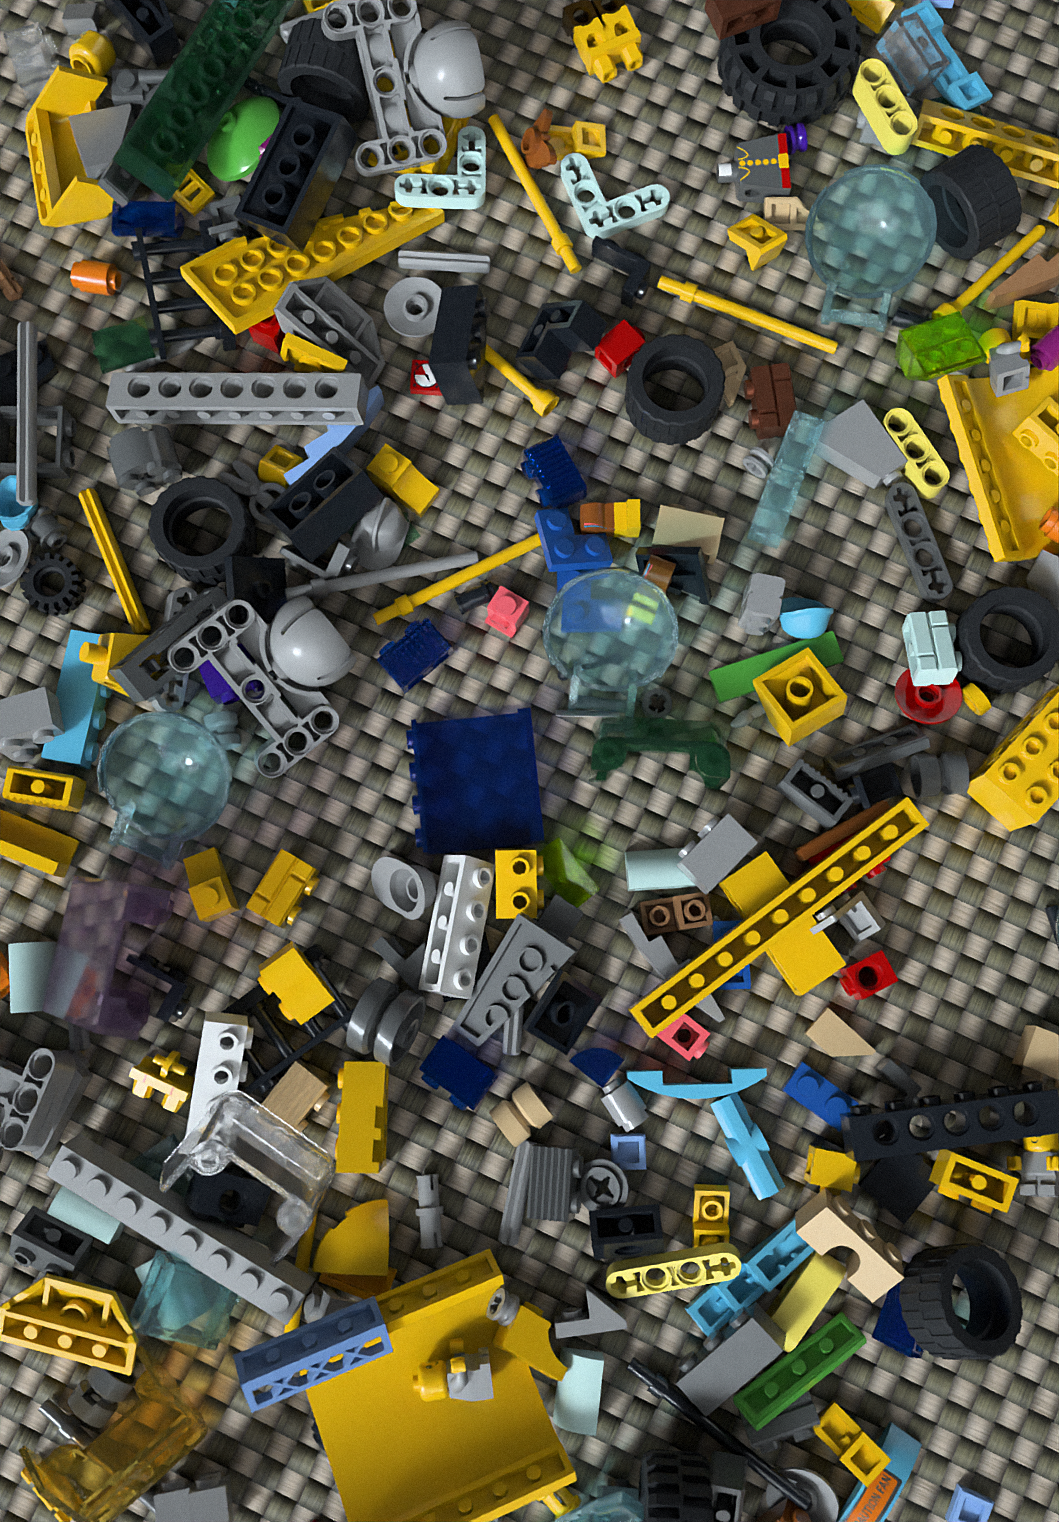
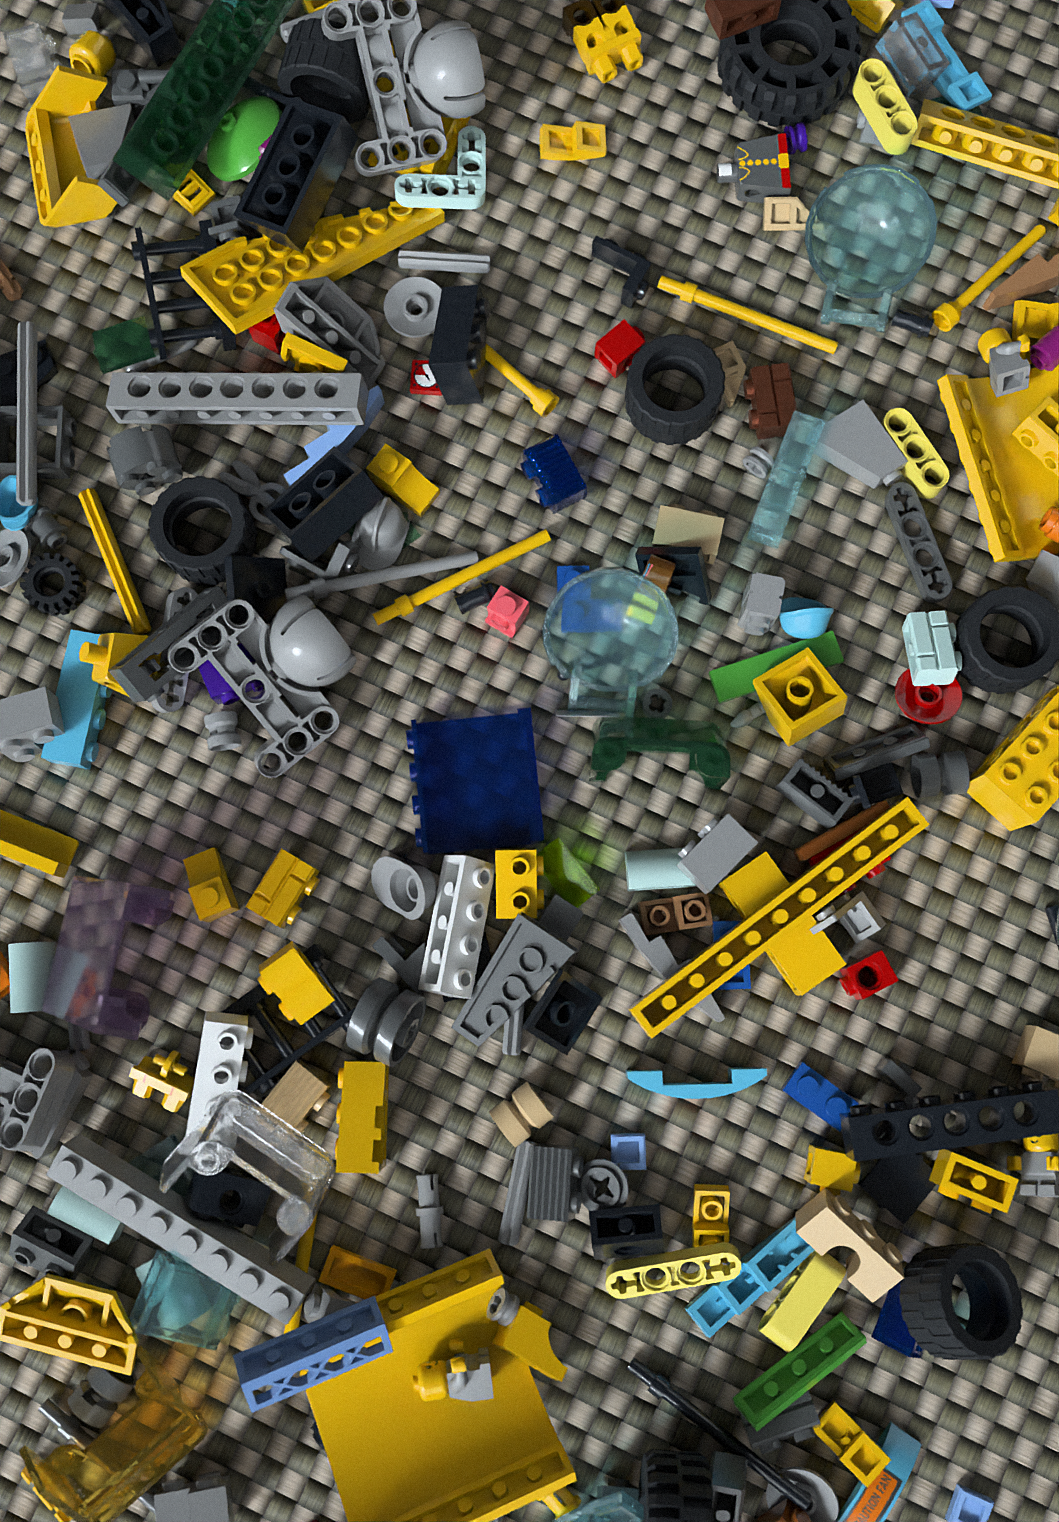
(44, 788): yellow brick -> none
(96, 277): orange brick -> none
(154, 217): clear blue brick -> none
(164, 780): clear light blue windscreen -> none
(176, 1002): black bracket -> none
(275, 464): yellow slope -> none
(357, 1243): yellow brick -> none
(414, 655): clear blue brick -> none
(458, 1073): clear blue brick -> none
(536, 145): dark orange animal -> none
(556, 334): black brick -> none
(560, 240): yellow bar -> none
(566, 550): blue plate -> none
(580, 1391): light aqua brick -> none
(596, 1062): clear blue brick -> none
(600, 209): light aqua beam -> none
(601, 1317): light grey slope -> none
(613, 519): leg -> none
(624, 1104): light grey brick -> none
(696, 1043): coral brick -> none
(730, 1358): brick -> none
(747, 1145): medium azure piece -> none
(759, 239): yellow slope -> none
(836, 1036): tan tile -> none
(937, 348): clear neon green slope -> none
(972, 201): black tyre -> none
(975, 699): yellow tile -> none

